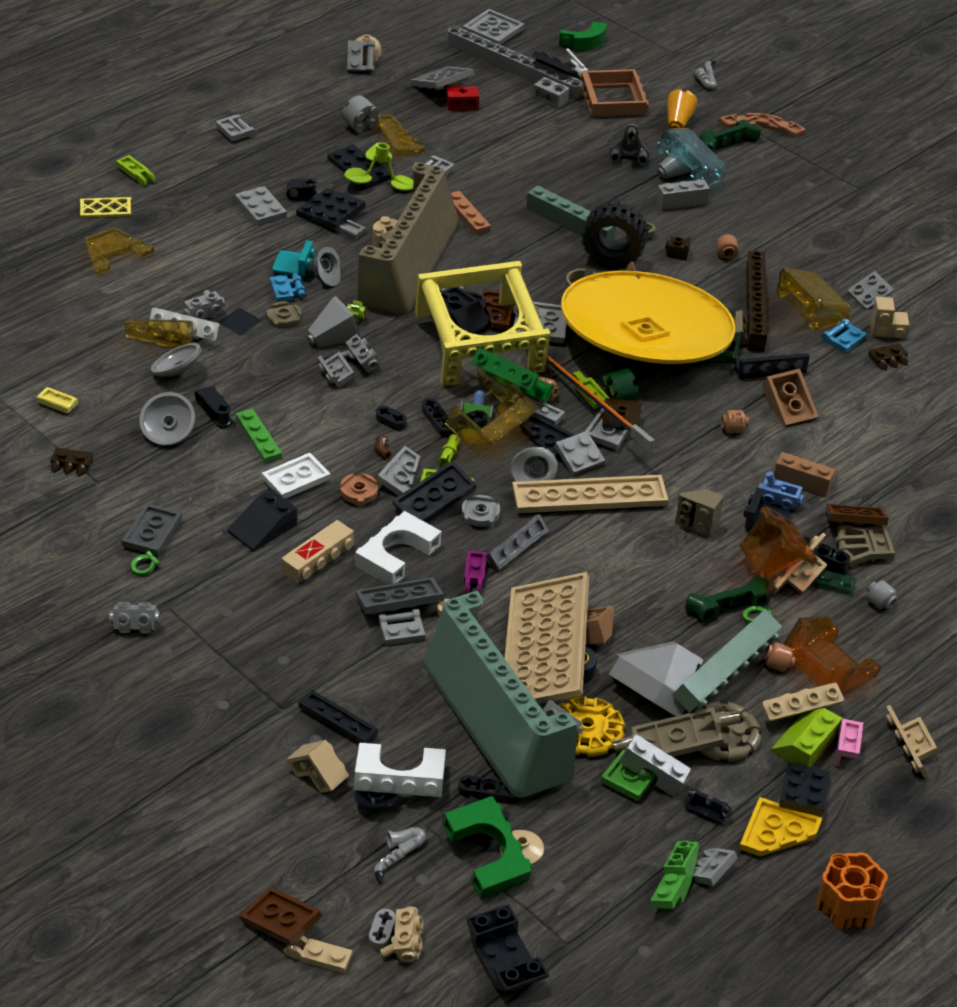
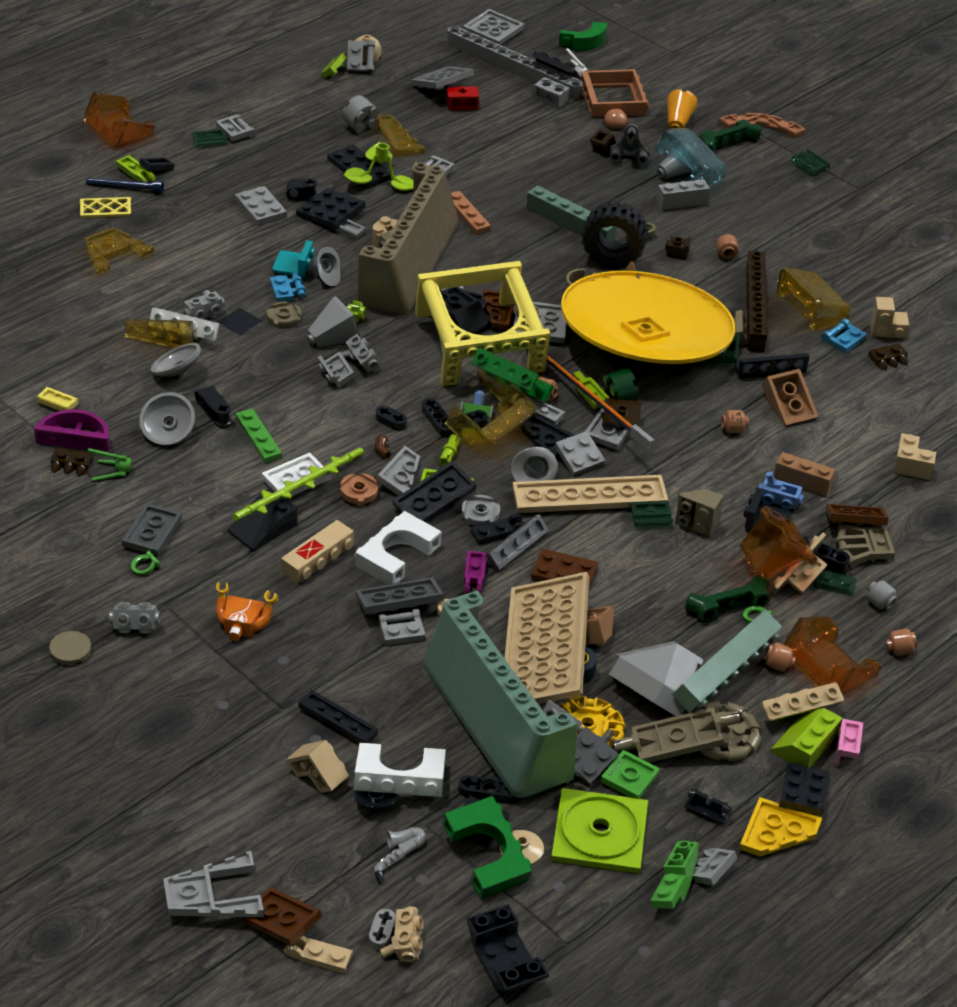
(52, 430): none -> magenta window
(70, 648): none -> dark tan tile
(110, 120): none -> clear orange windscreen
(121, 464): none -> bright green plant
(156, 164): none -> black plate
(157, 186): none -> dark blue piece
(193, 895): none -> light grey wing
(209, 137): none -> clear green plate
(243, 615): none -> orange torso
(290, 486): none -> lime plant
(335, 64): none -> lime plate
(497, 529): none -> black hinge
(556, 565): none -> reddish brown plate
(592, 755): none -> dark grey plate
(602, 141): none -> dark brown brick
(613, 849): none -> lime piece
(615, 119): none -> nougat hair
(643, 754): light grey arch -> none
(651, 513): none -> clear green plate
(706, 78): light grey piece -> none
(810, 162): none -> clear green plate
(851, 889): orange piece -> none
(869, 288): light grey hinge -> none
(902, 642): none -> nougat head
(912, 460): none -> tan brick
(917, 740): tan bracket -> none

